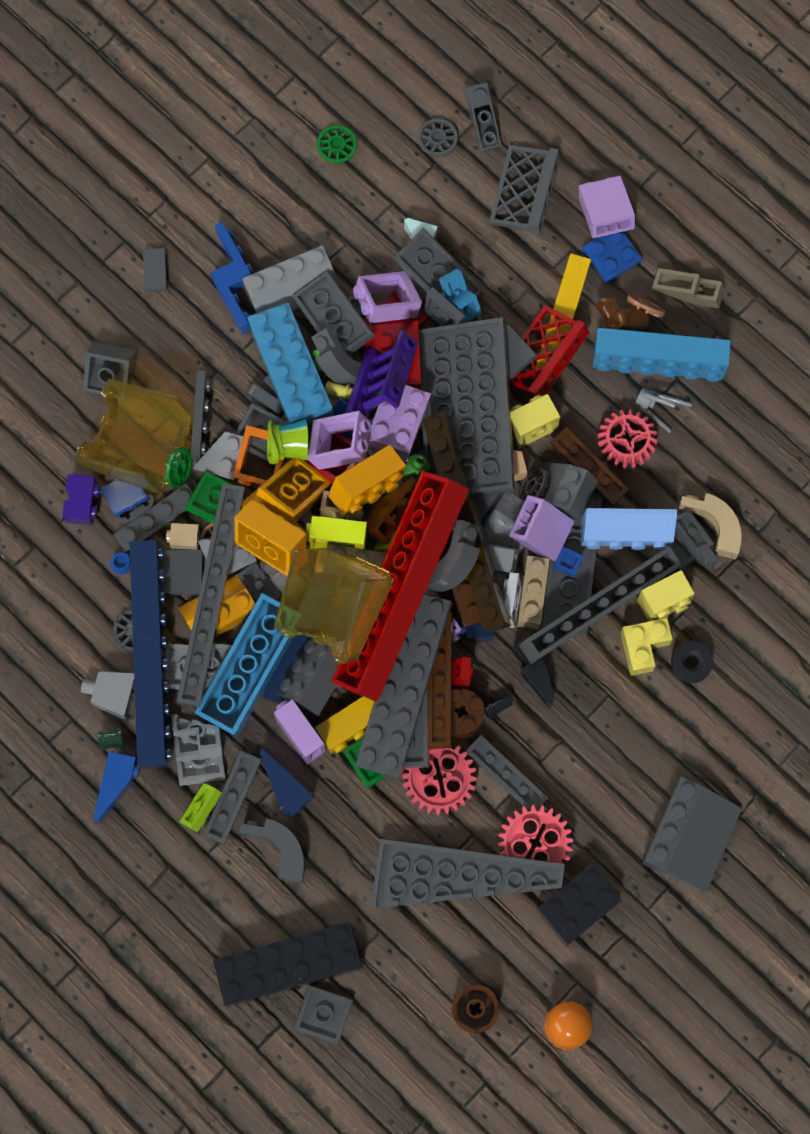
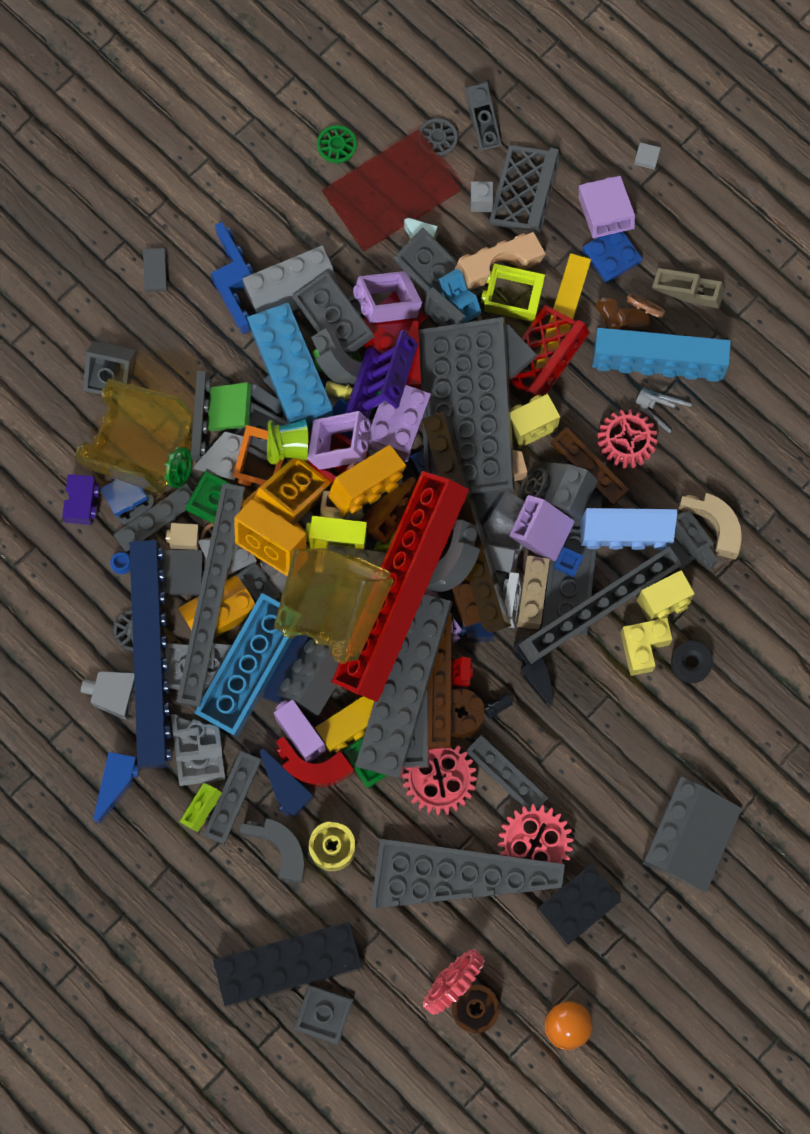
(110, 739): clear green bush -> none
(229, 407): none -> bright green tile
(314, 775): none -> red arch
(335, 833): none -> light yellow brick
(389, 189): none -> clear red piece
(414, 467): bright green brick -> none
(453, 981): none -> coral gear
(481, 197): none -> light grey brick
(516, 275): none -> neon yellow window
(522, 252): none -> light nougat arch
(647, 156): none -> light grey tile

